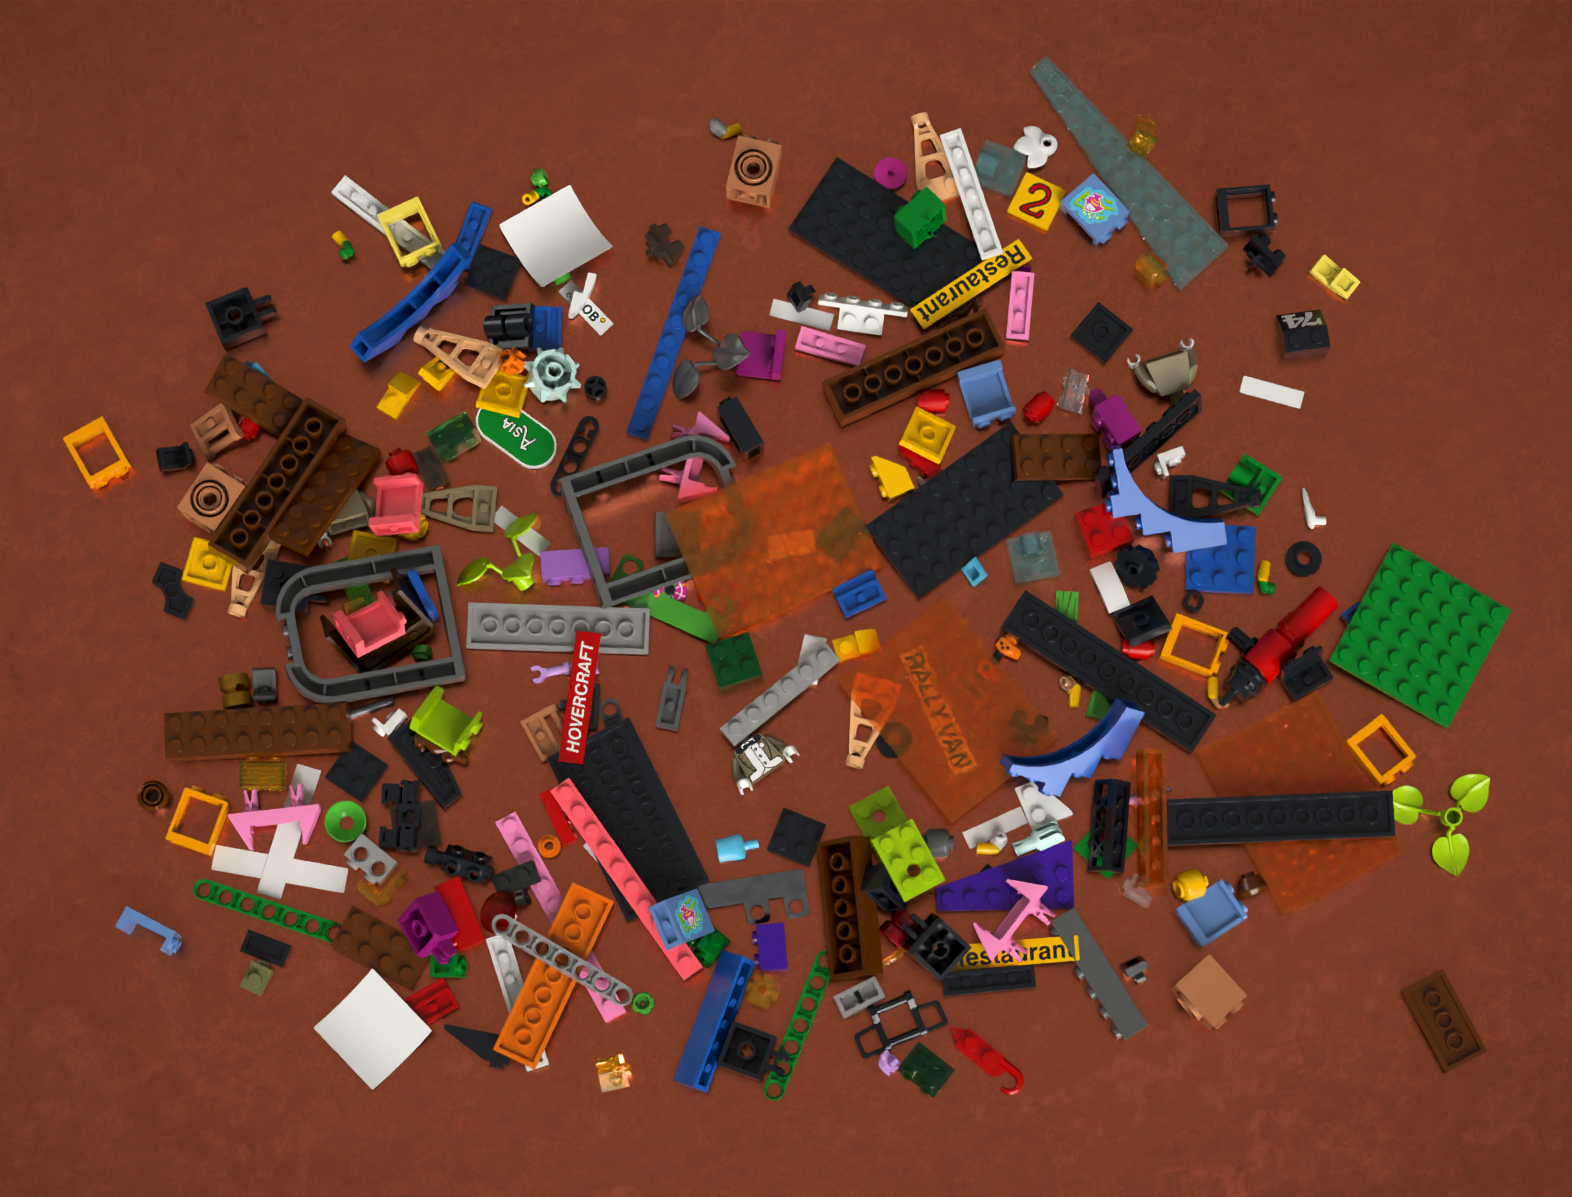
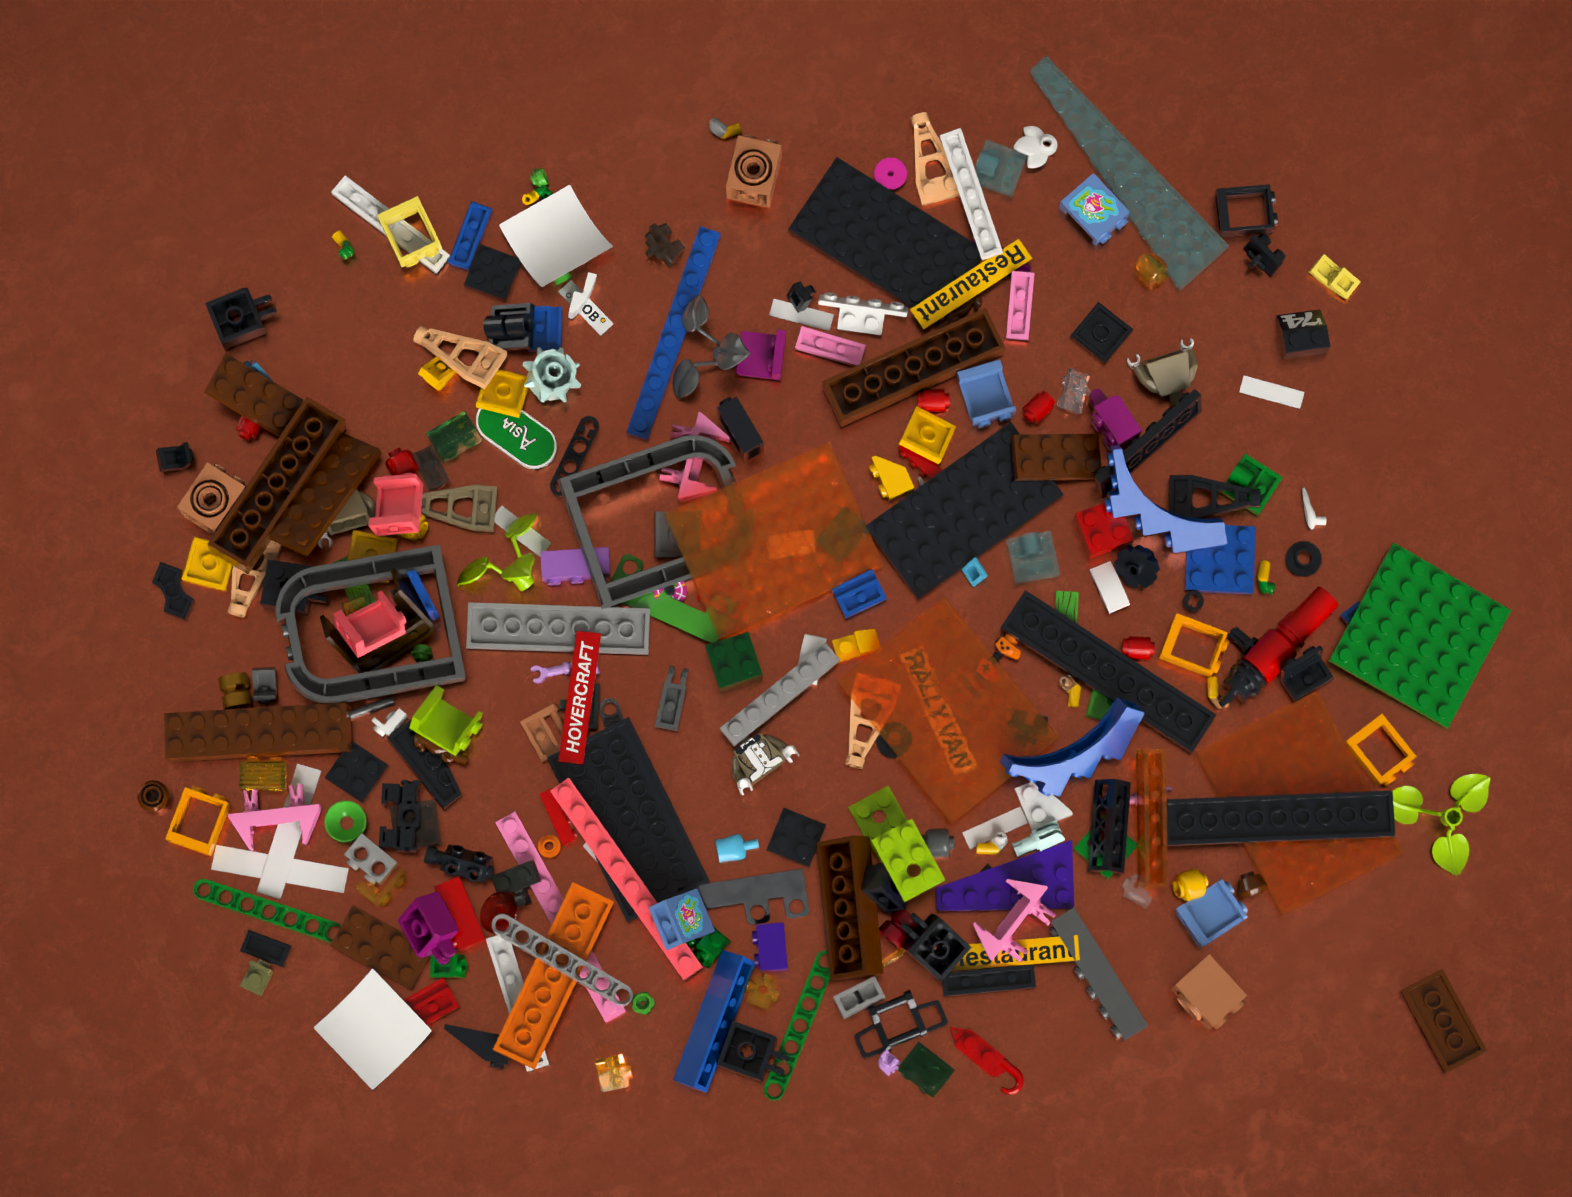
(87, 433): light orange window -> none
(131, 917): medium blue panel -> none
(213, 424): nougat plate -> none
(398, 394): yellow slope -> none
(414, 307): blue arch -> none
(511, 361): orange gear -> none
(595, 383): black wheel -> none
(919, 216): green brick -> none
(1036, 201): yellow tile -> none
(1134, 968): black tile -> none
(1141, 621): black tile -> none
(1142, 136): clear yellow bracket -> none
(1171, 457): white bracket -> none

